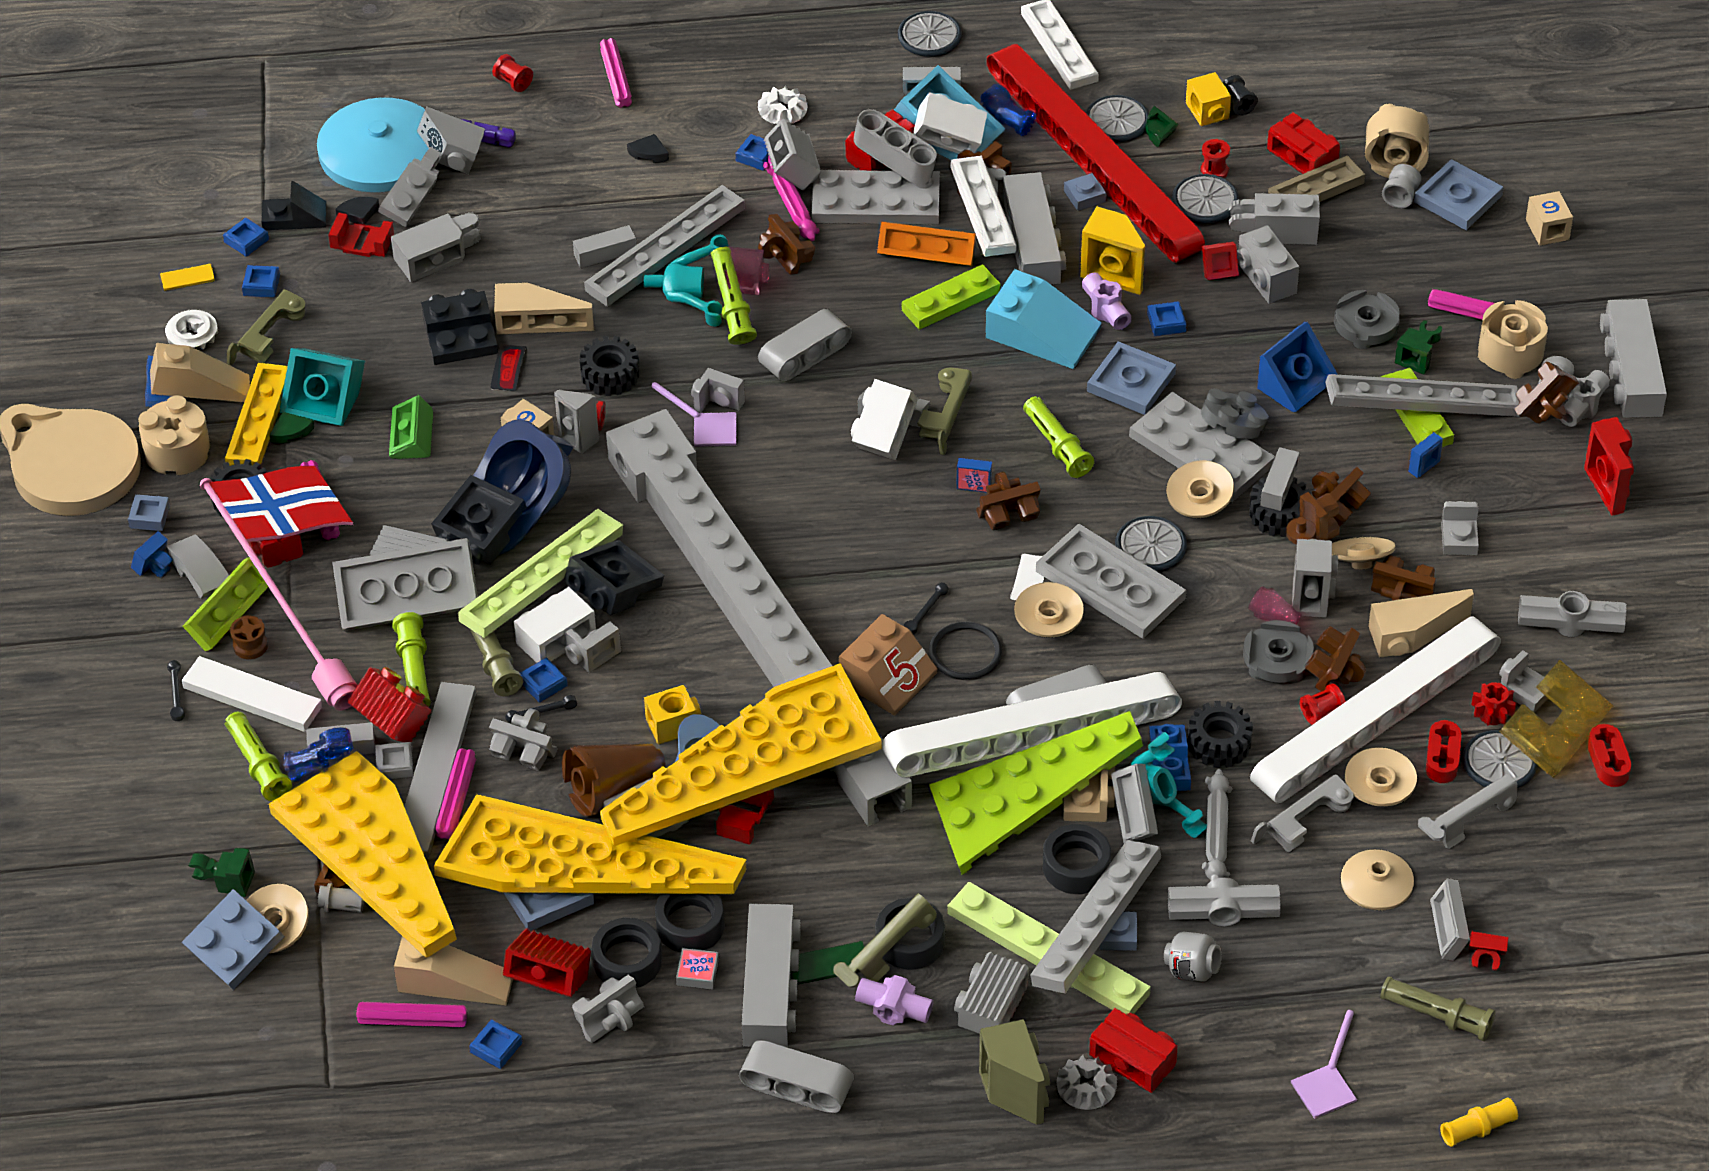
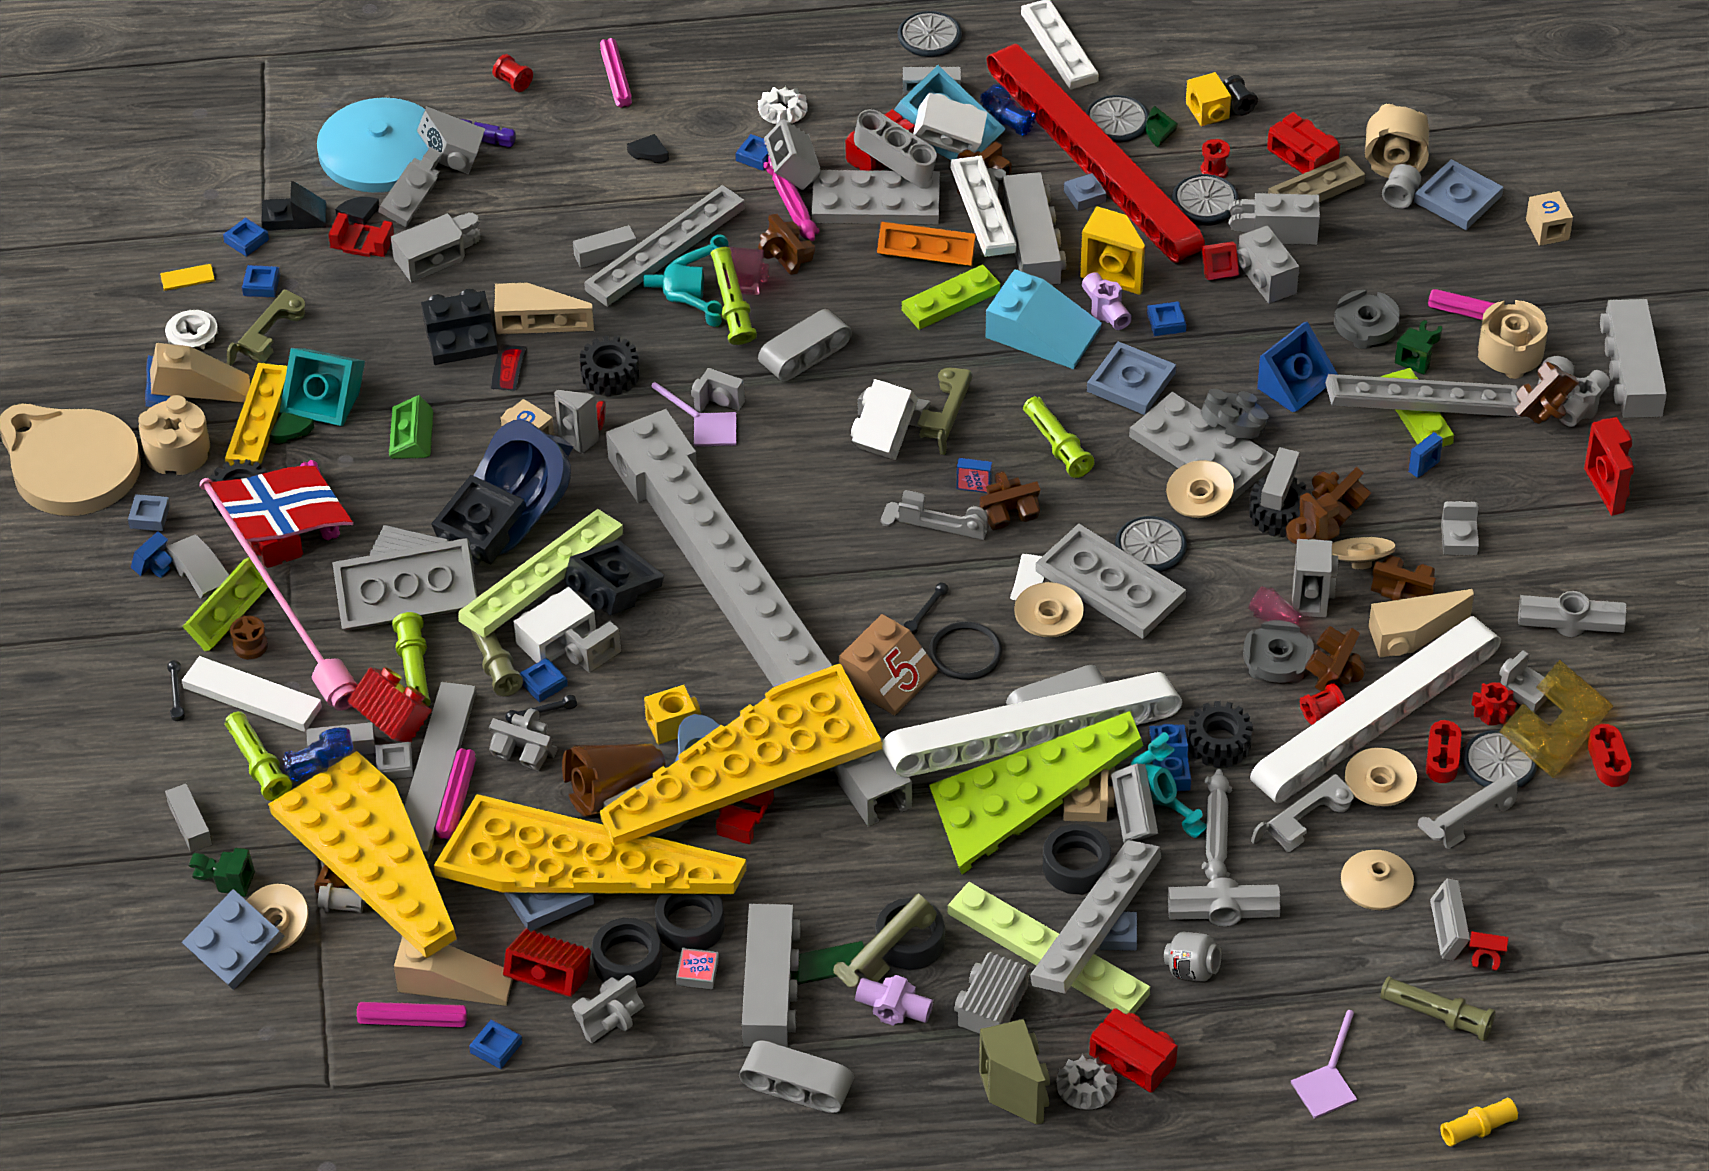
(188, 817): none -> light grey piece
(912, 512): none -> light grey piece

